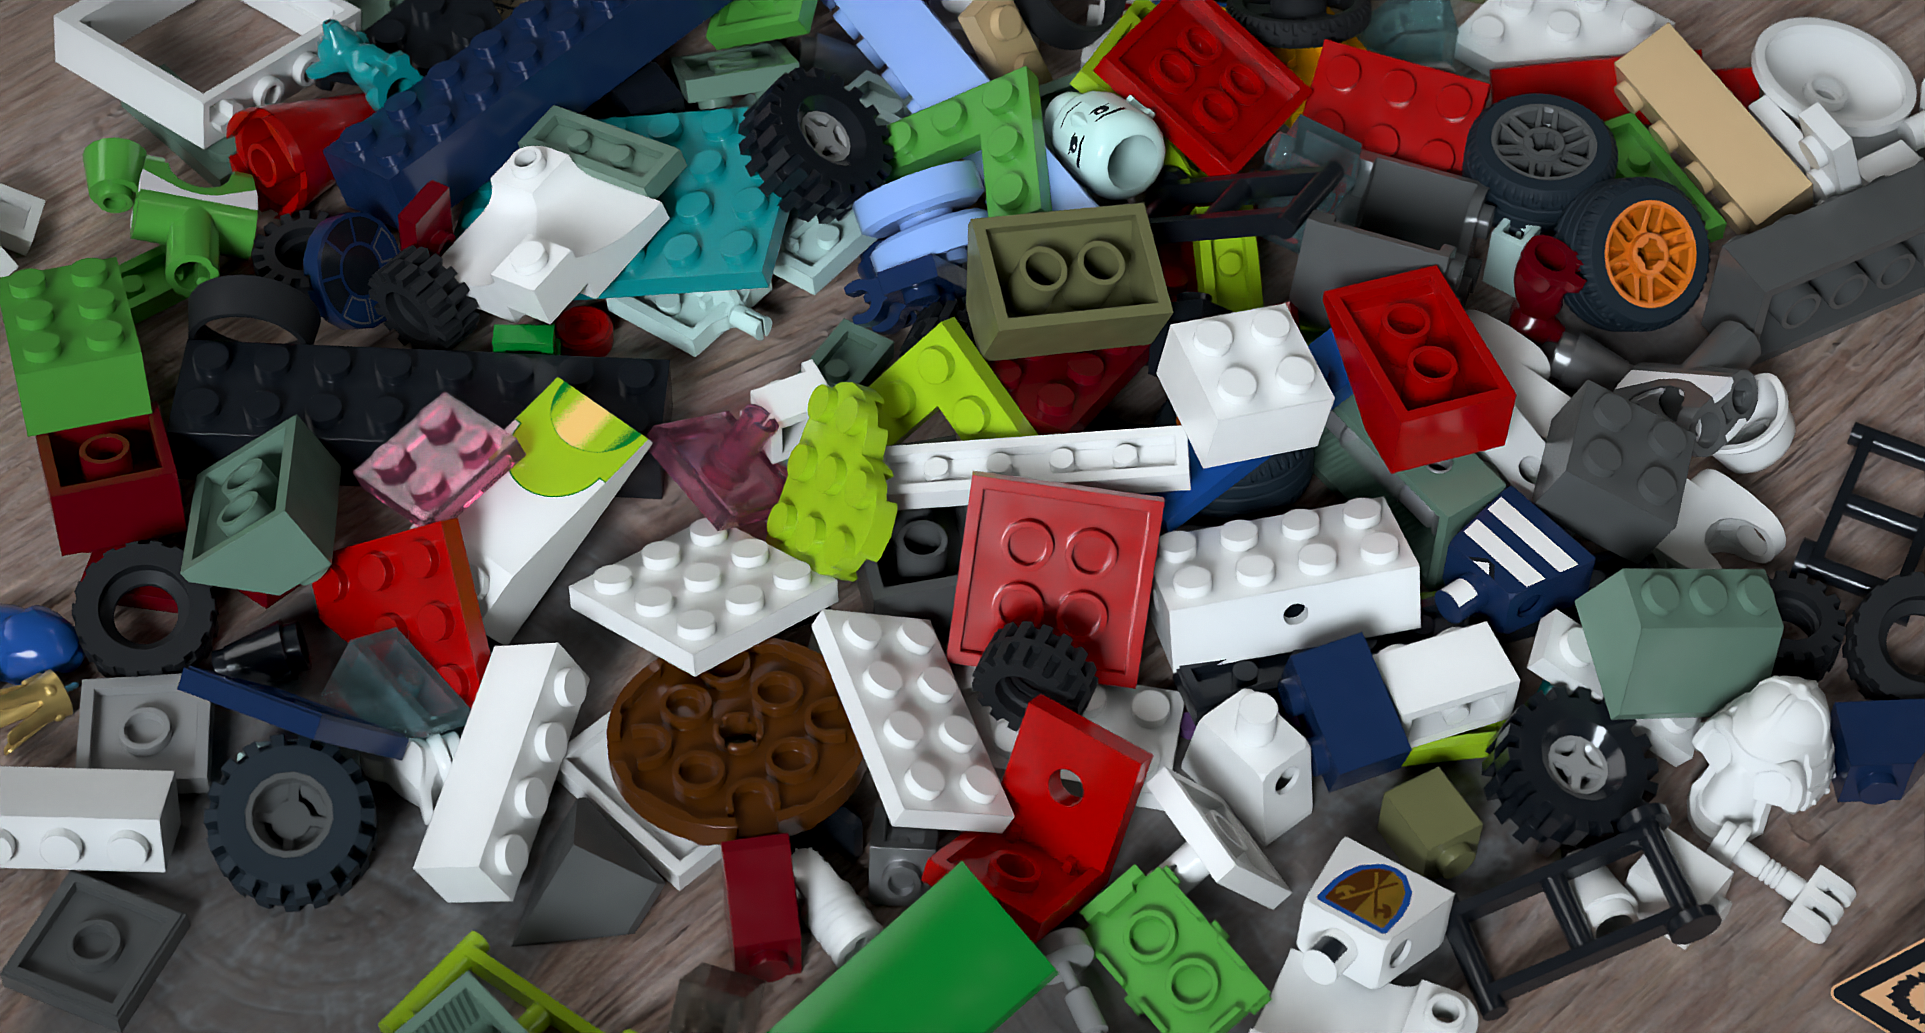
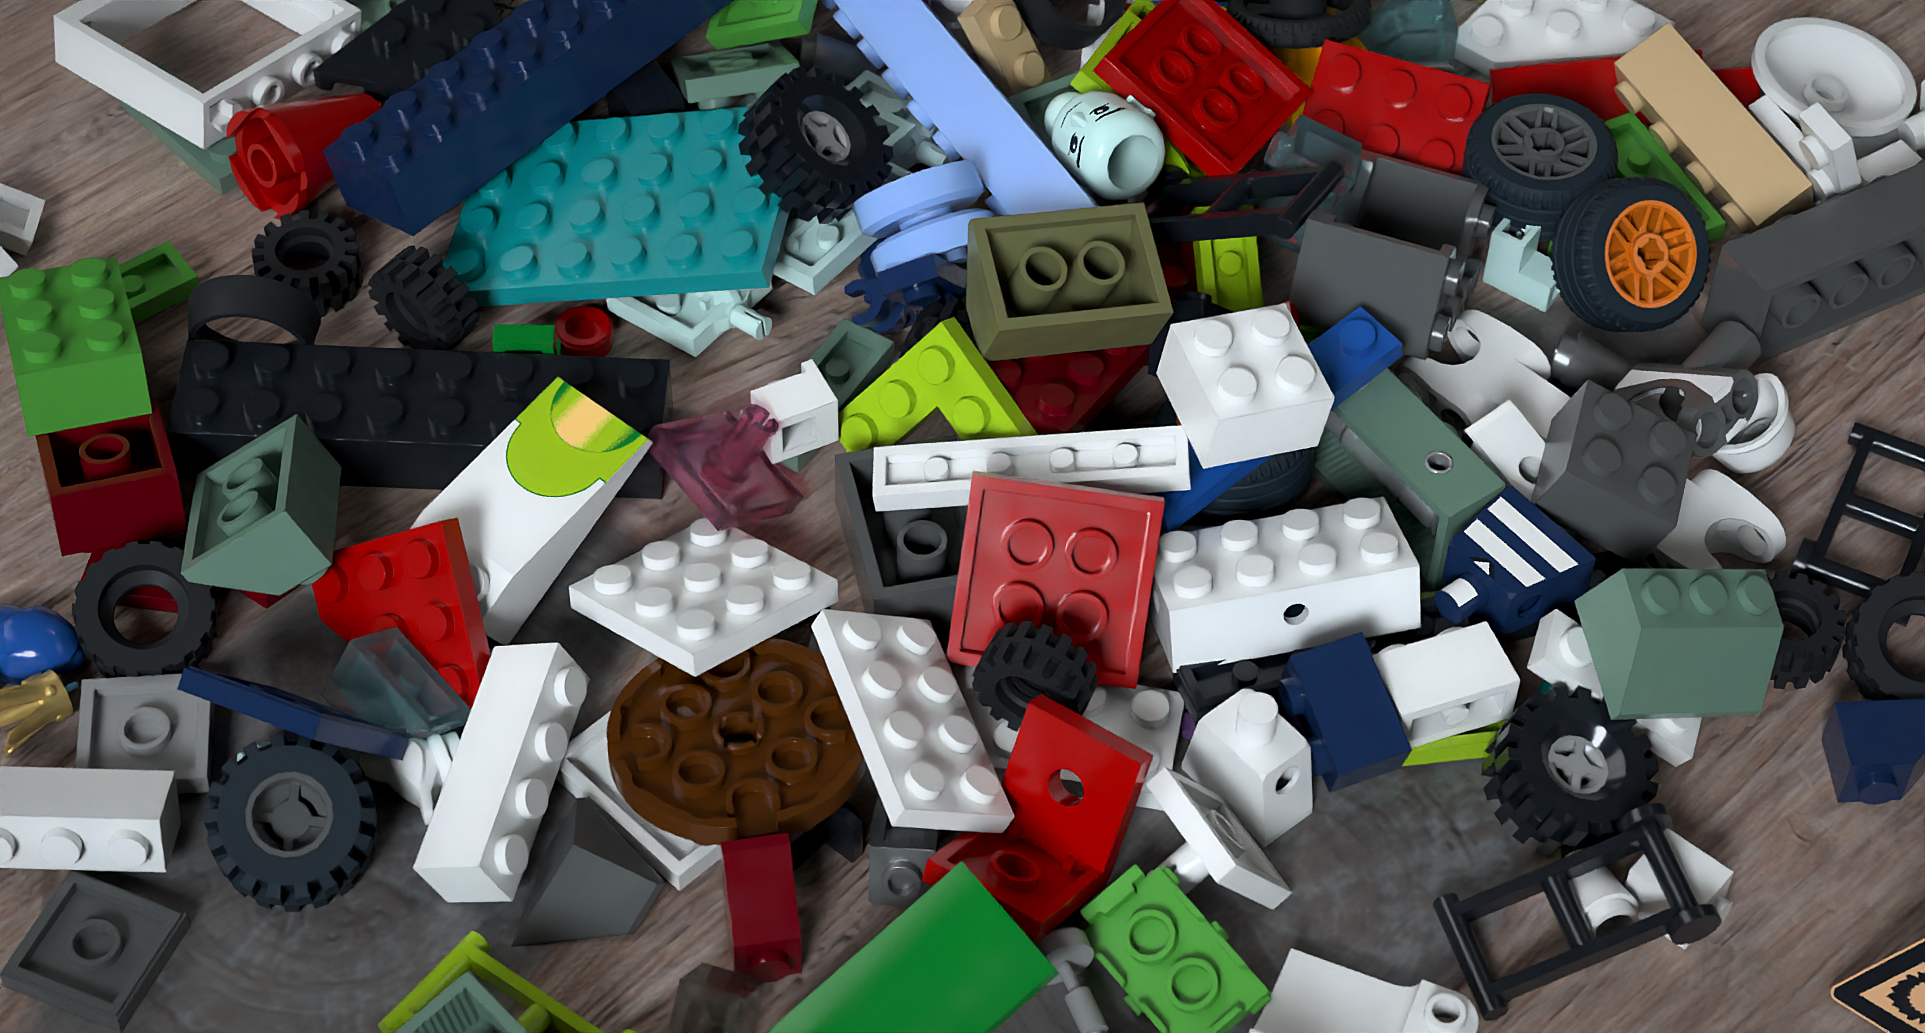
(113, 172): bright green hat -> none
(194, 222): bright green connector -> none
(266, 655): black cone -> none
(341, 261): tile -> none
(370, 67): teal animal -> none
(428, 220): dark red plate -> none
(439, 462): clear pink plate -> none
(549, 236): white slope -> none
(608, 151): sand green plate -> none
(831, 907): white hinge -> none
(836, 485): lime plate -> none
(994, 117): bright green plate -> none
(1369, 918): white torso -> none
(1419, 369): red slope -> none
(1430, 826): olive brick -> none
(1540, 280): dark red animal -> none
(1761, 754): white head -> none
(1815, 903): white hinge -> none

